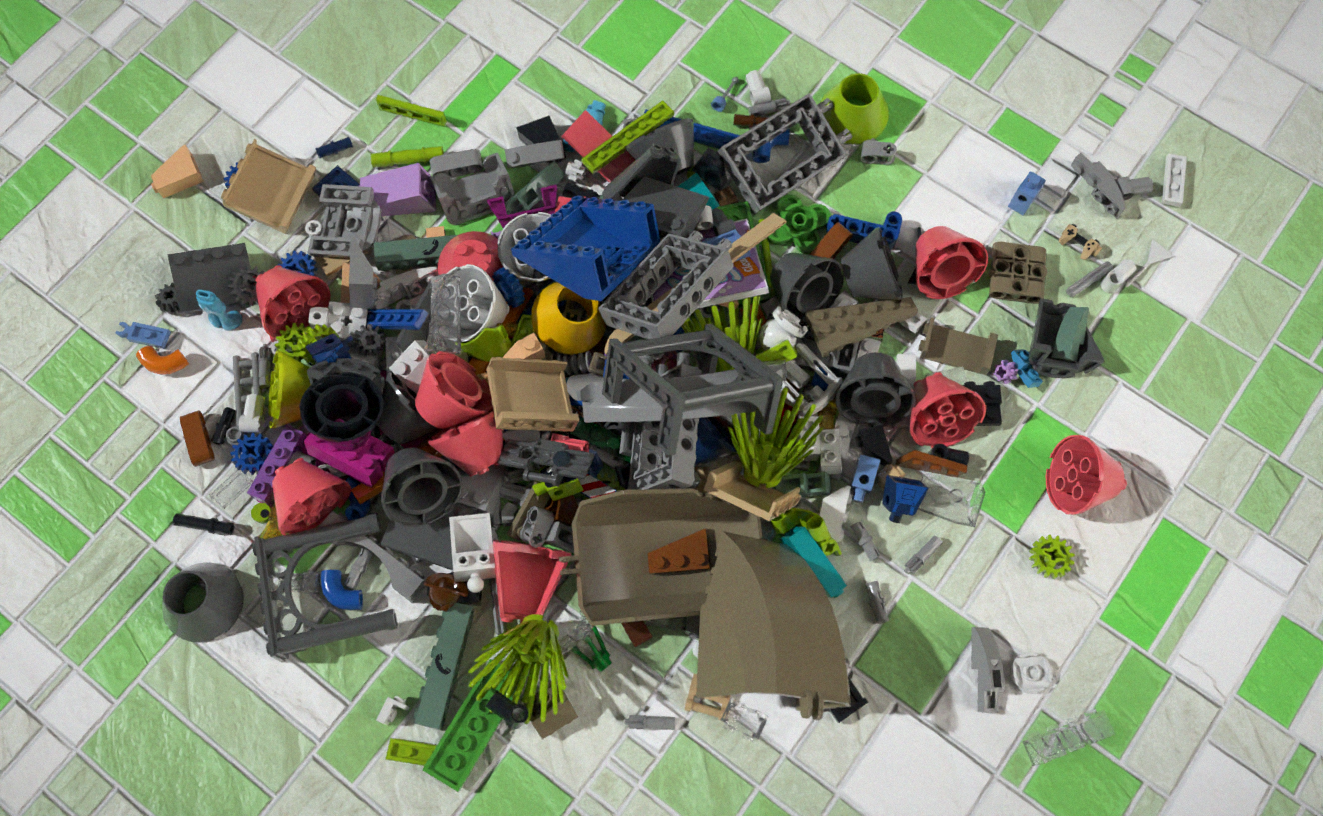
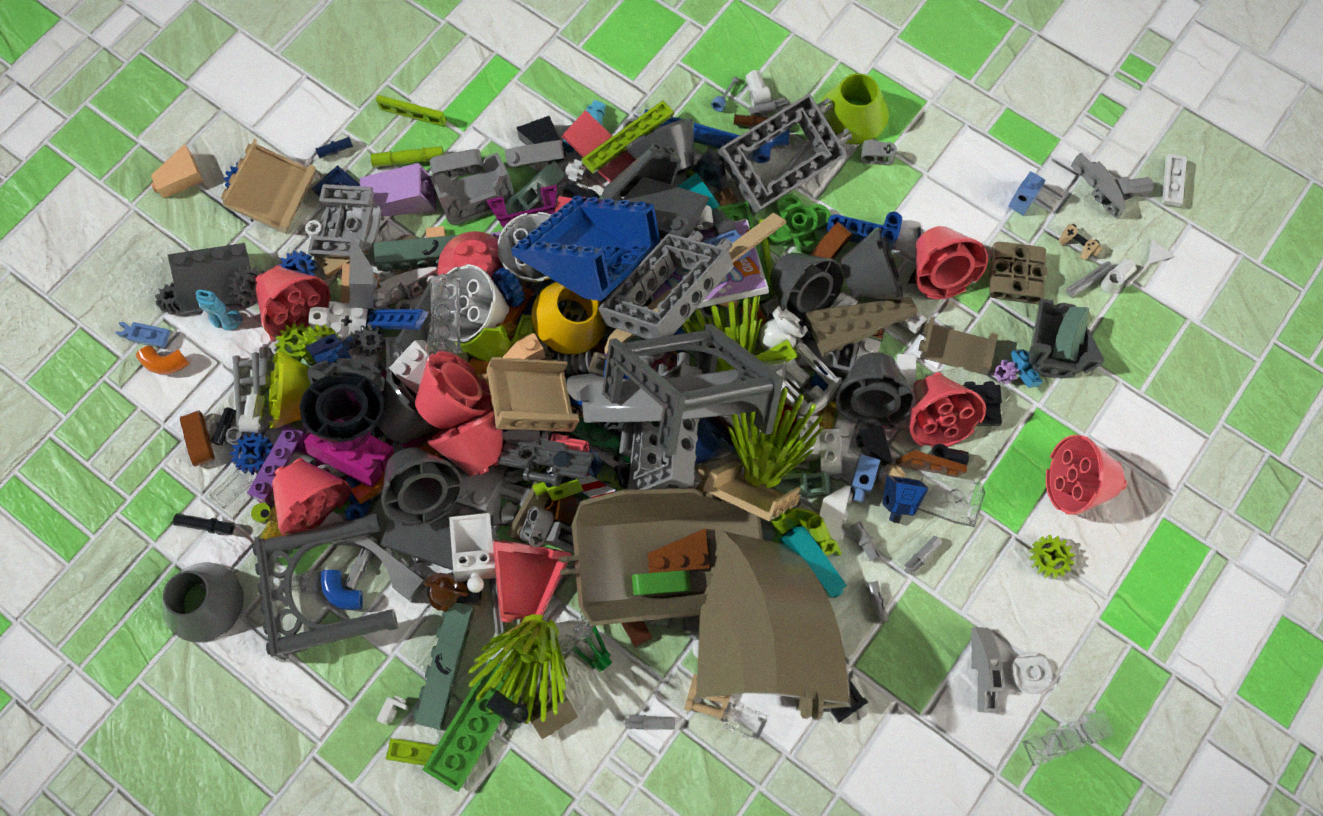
(661, 582): none -> bright green beam

